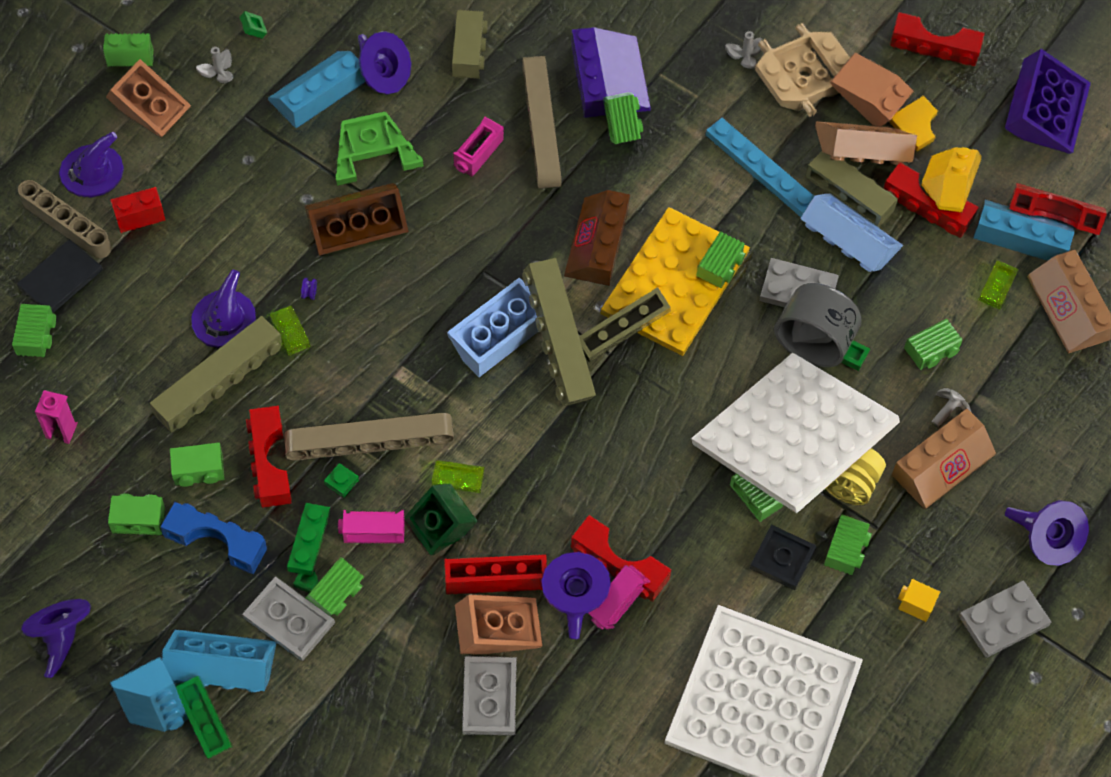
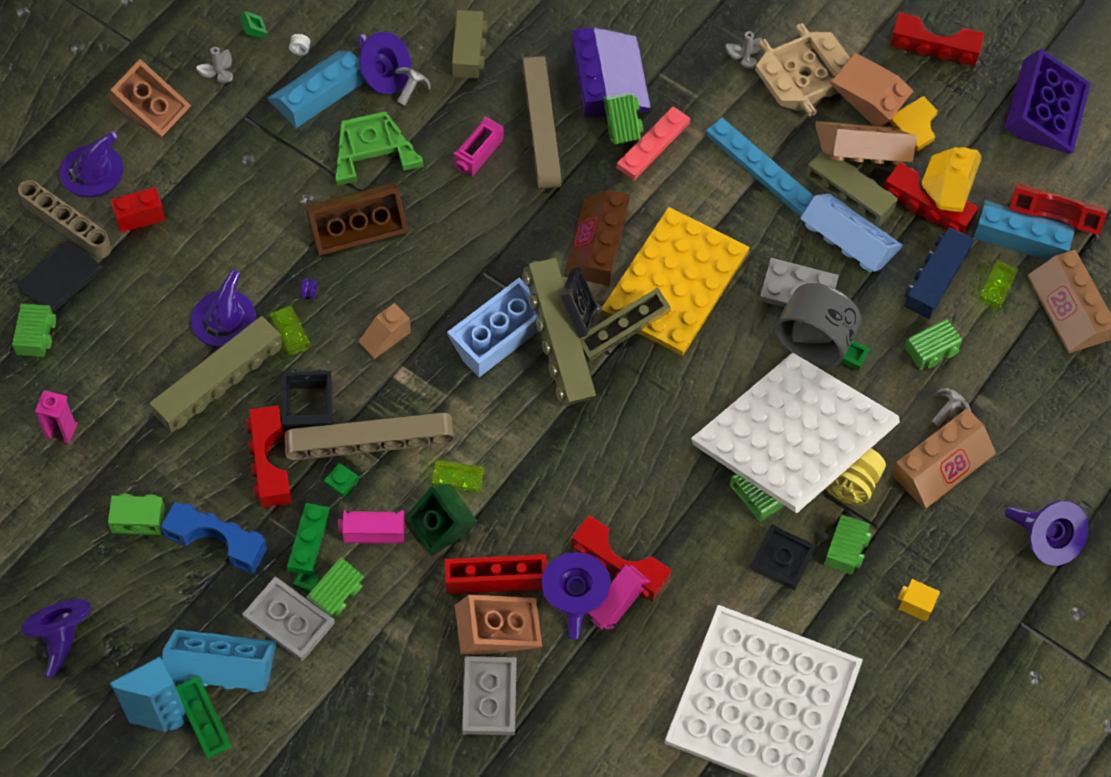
(128, 49): bright green brick -> none
(197, 464): bright green brick -> none
(299, 44): none -> white bush
(301, 380): none -> black window
(385, 331): none -> medium nougat slope
(414, 77): none -> light grey plant
(579, 302): none -> black tile
(653, 143): none -> coral plate
(720, 260): bright green brick -> none
(938, 273): none -> dark blue brick
(1004, 619): light grey plate -> none

